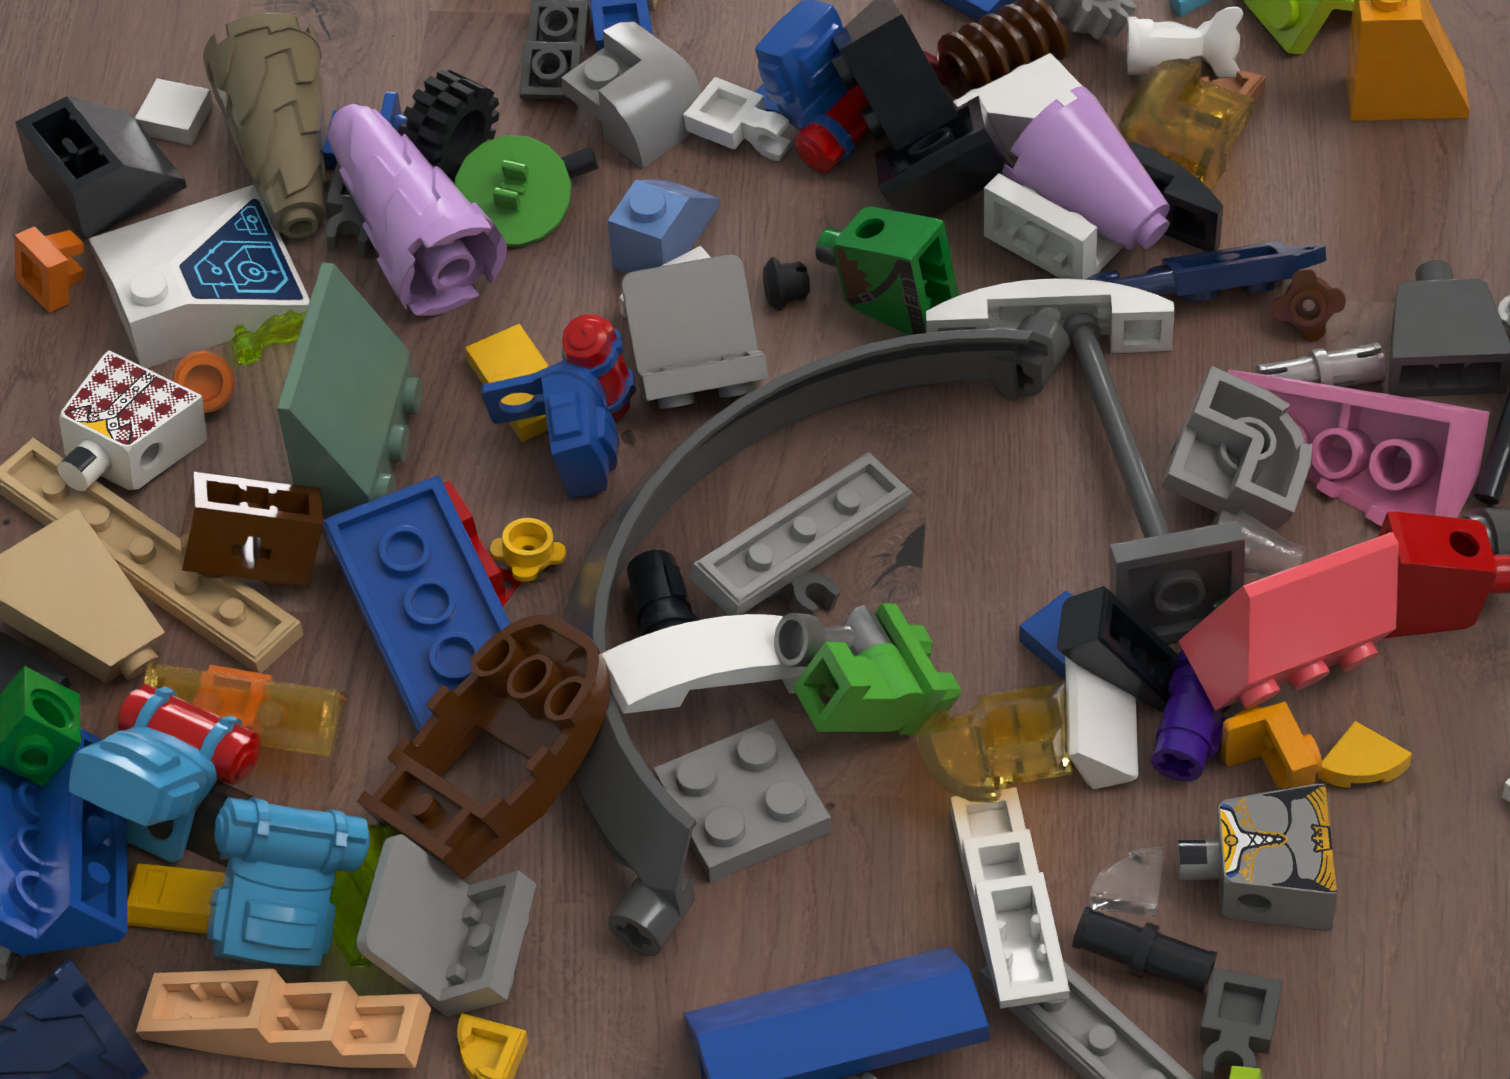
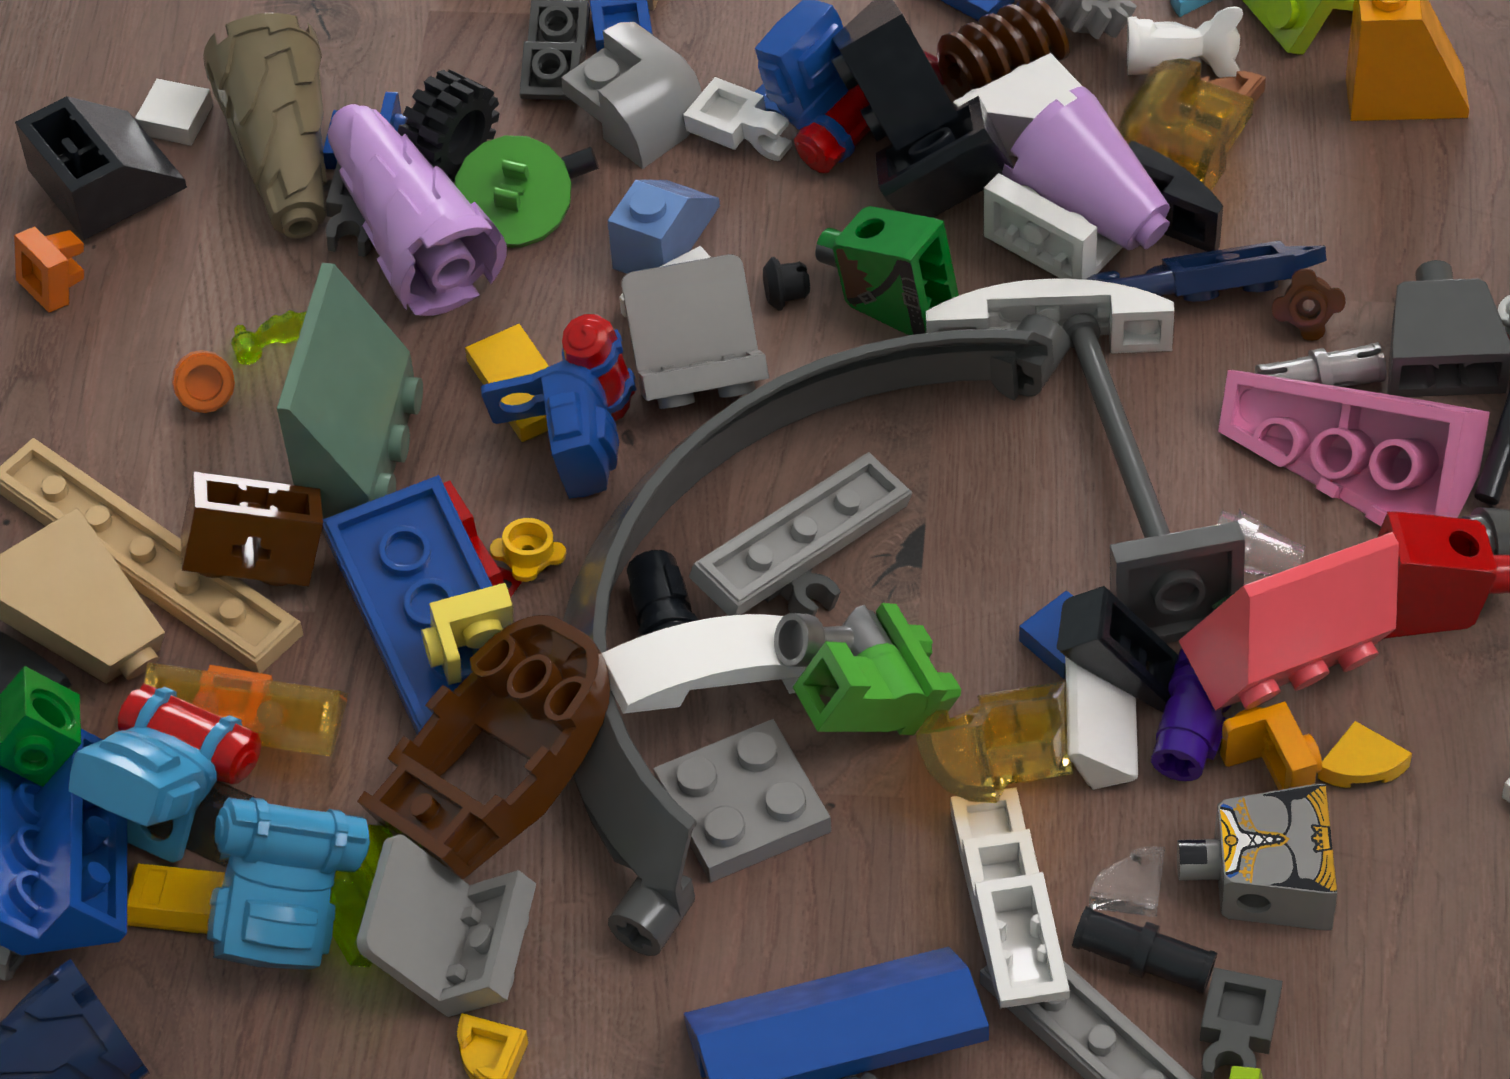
(127, 425): white torso -> none
(198, 275): white slope -> none
(282, 1022): light nougat slope -> none
(464, 621): none -> light yellow bracket
(1239, 452): light grey brick -> none

